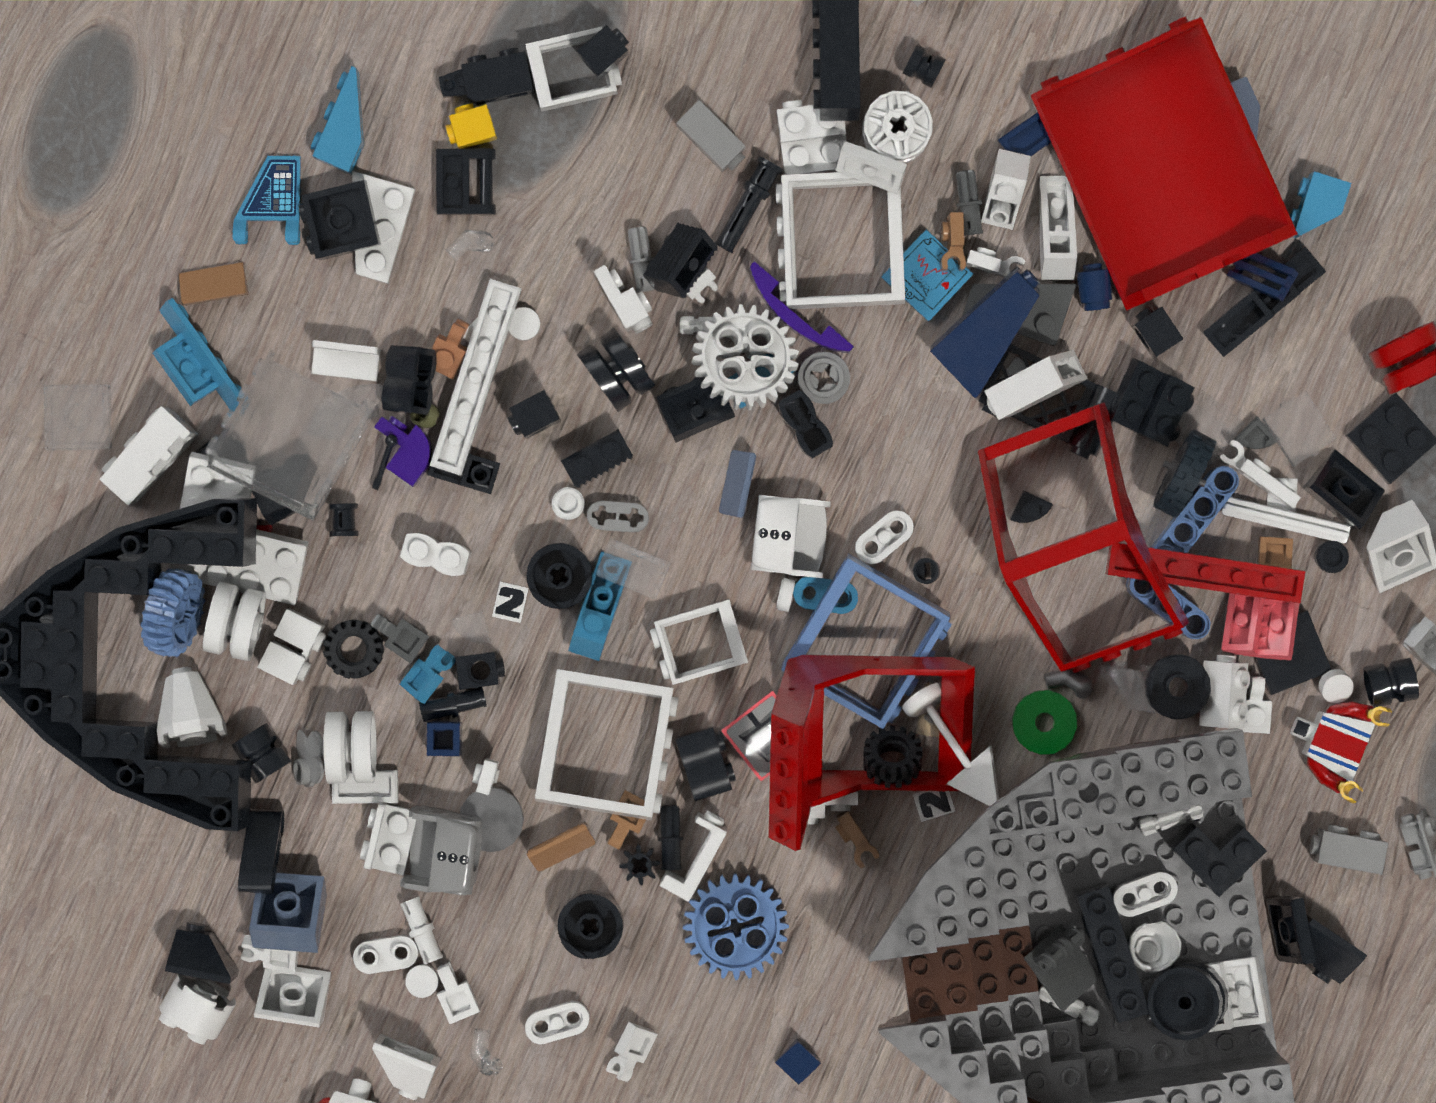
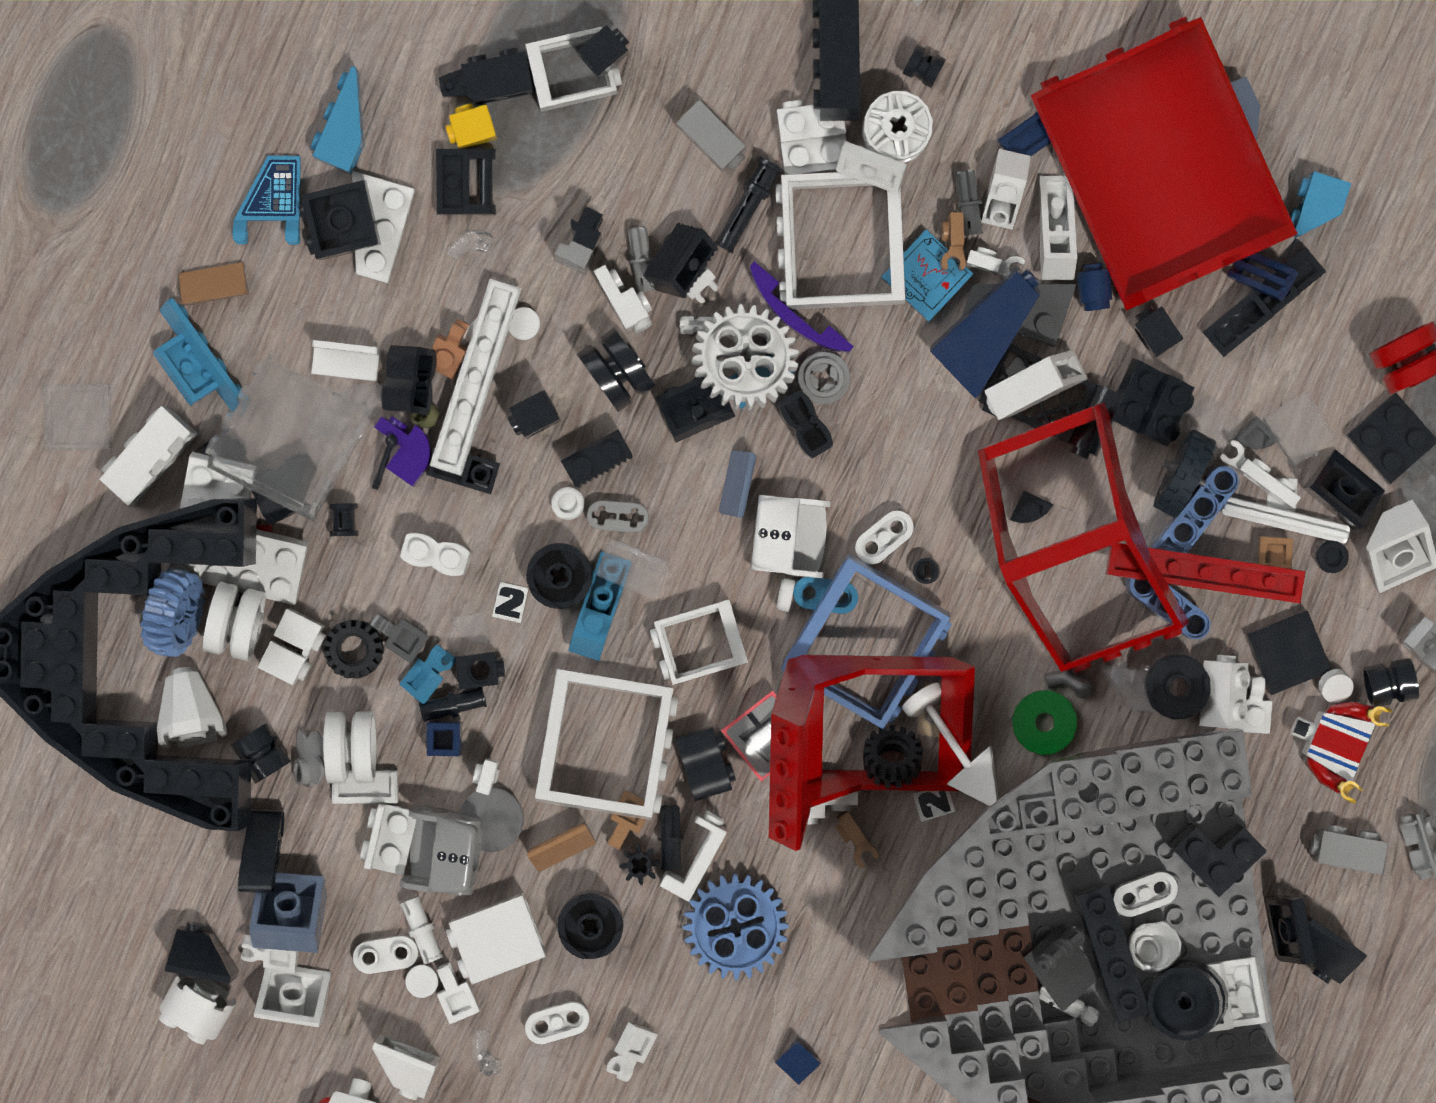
(496, 939): none -> white brick
(584, 243): none -> hips
(1163, 821): white axle -> none
(1260, 627): coral slope -> none

